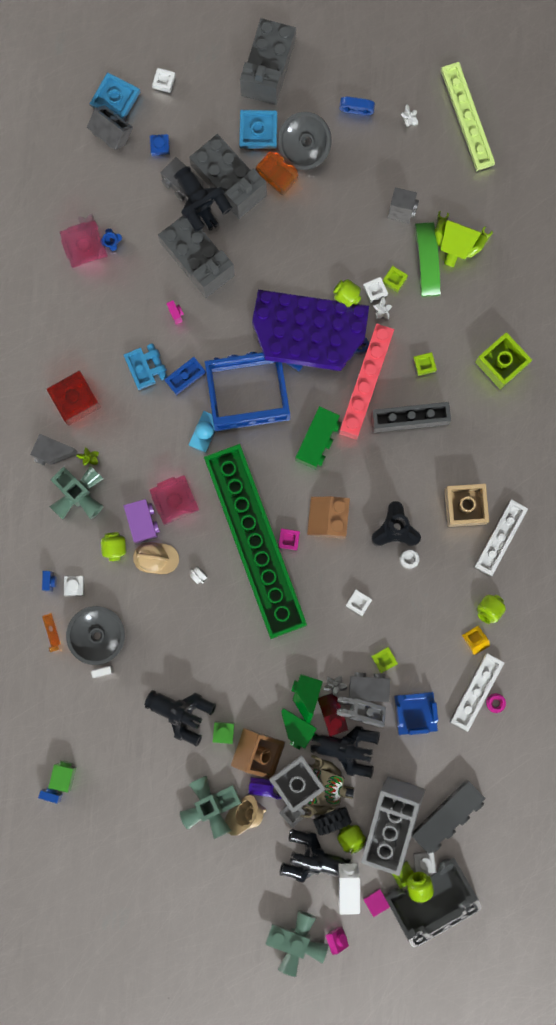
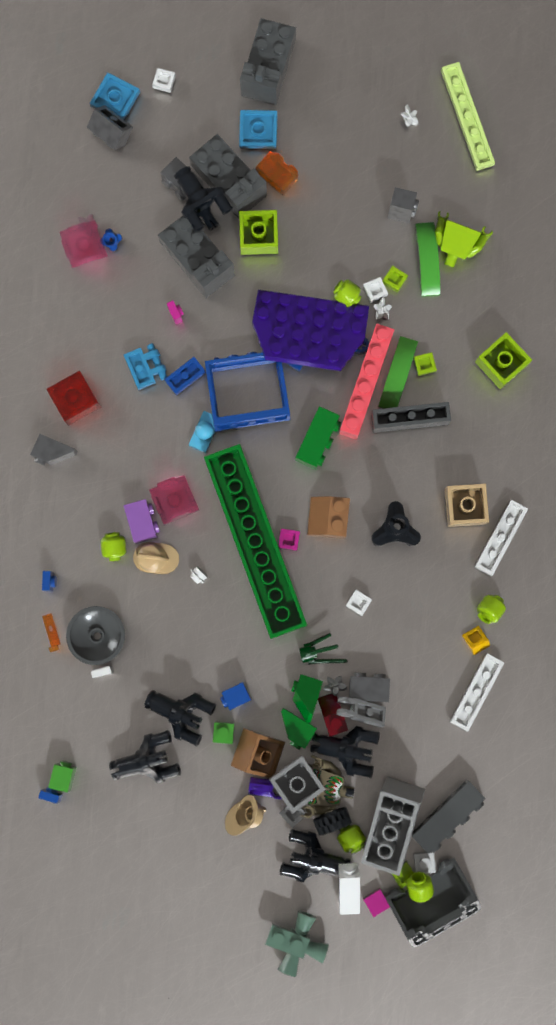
(73, 585): white plate -> none
(76, 492): sand green brick -> none
(89, 457): lime plant -> none
(147, 760): none -> black wheel
(159, 144): blue plate -> none
(210, 807): sand green brick -> none
(235, 696): none -> blue brick
(258, 232): none -> lime brick
(294, 136): dark grey dish -> none
(308, 652): none -> dark green plant
(337, 940): dark pink plate -> none
(357, 106): blue beam -> none
(384, 660): lime tile -> none
(398, 373): none -> bright green slope
(409, 558): white tile -> none
(416, 713): blue panel -> none
(502, 703): dark pink plate -> none

